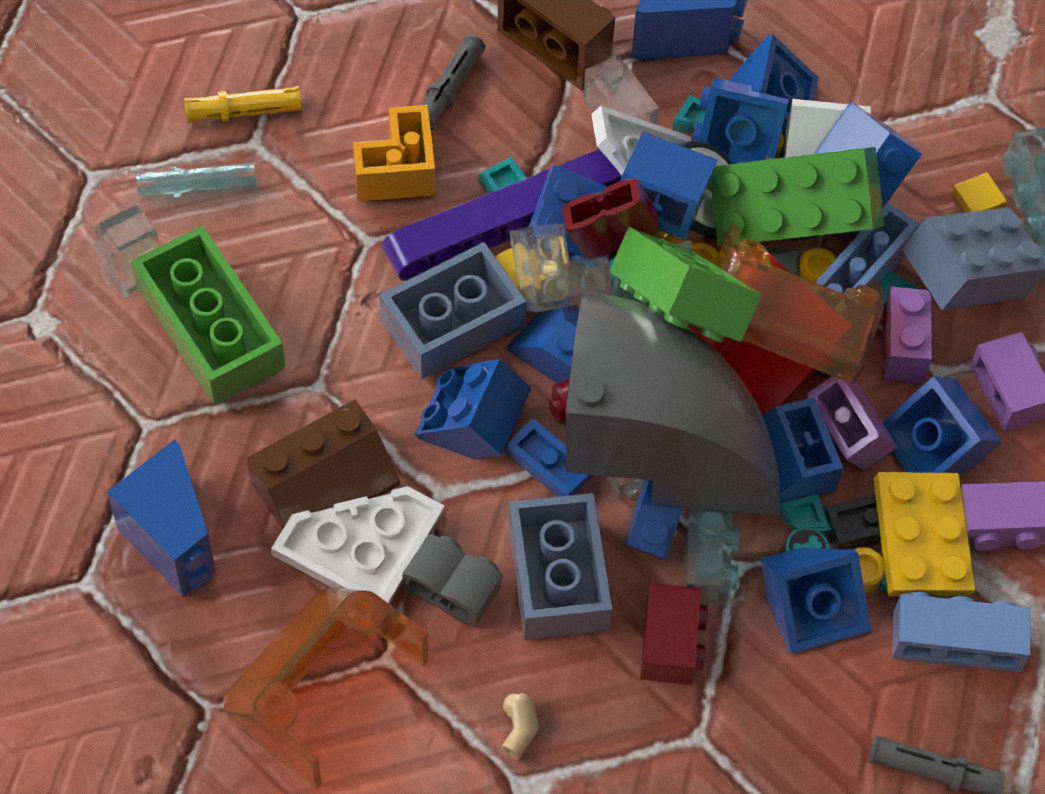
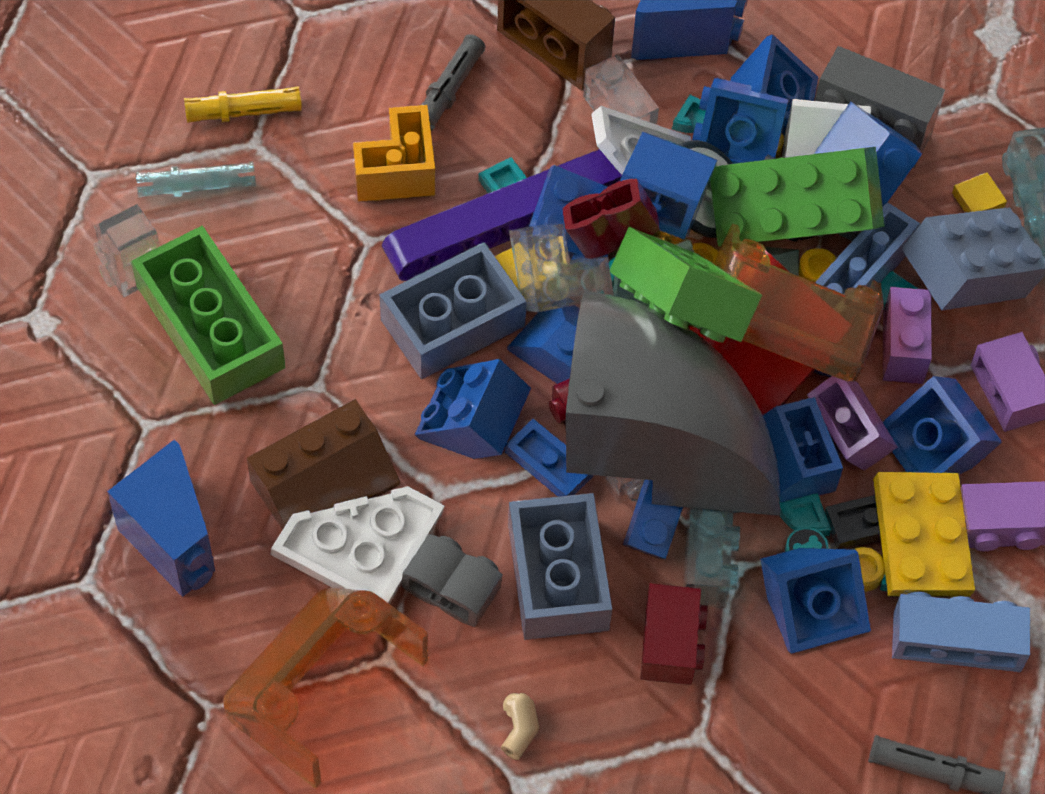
(894, 96): none -> dark grey brick

